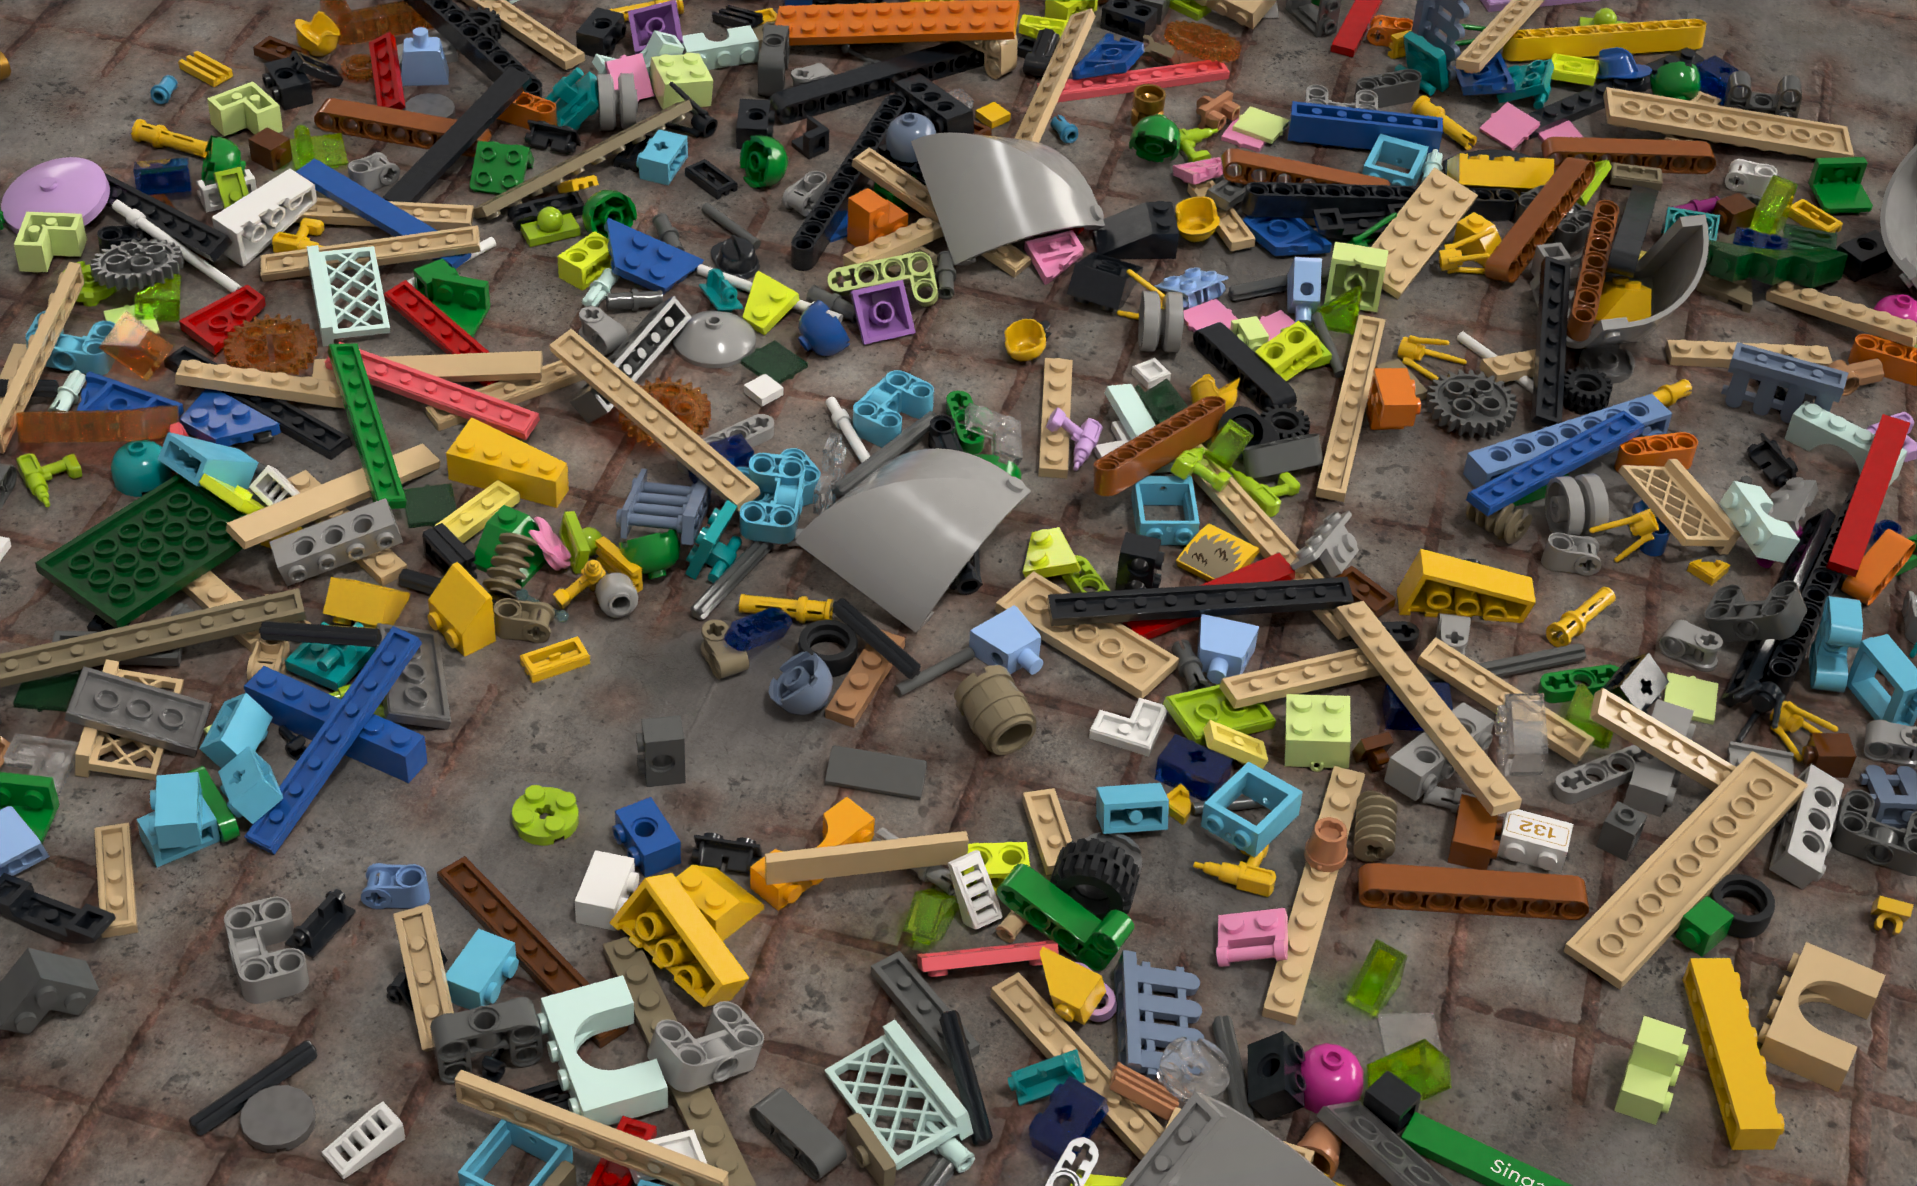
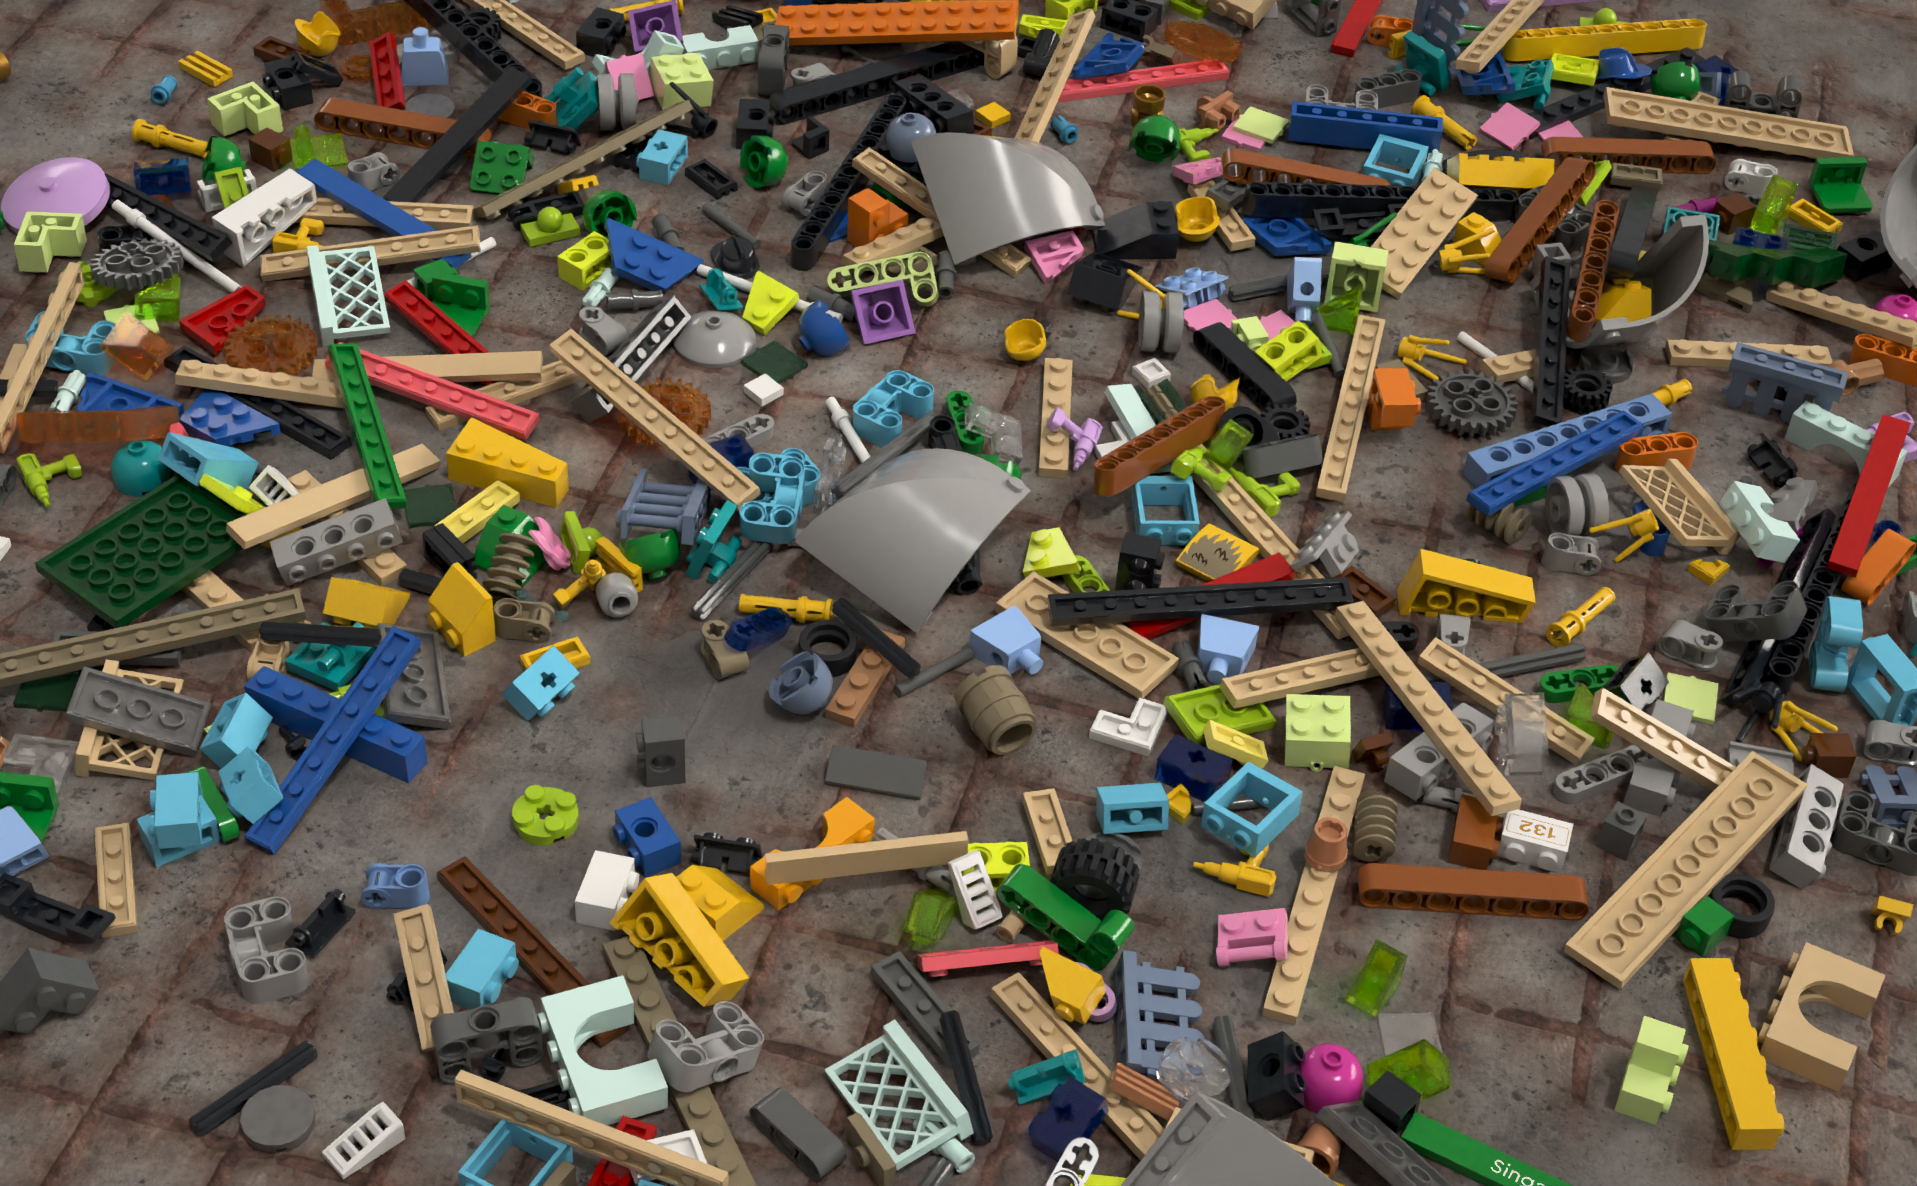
(527, 692): none -> medium azure brick
(1160, 401): none -> dark tan axle
(1711, 83): none -> sand blue tile

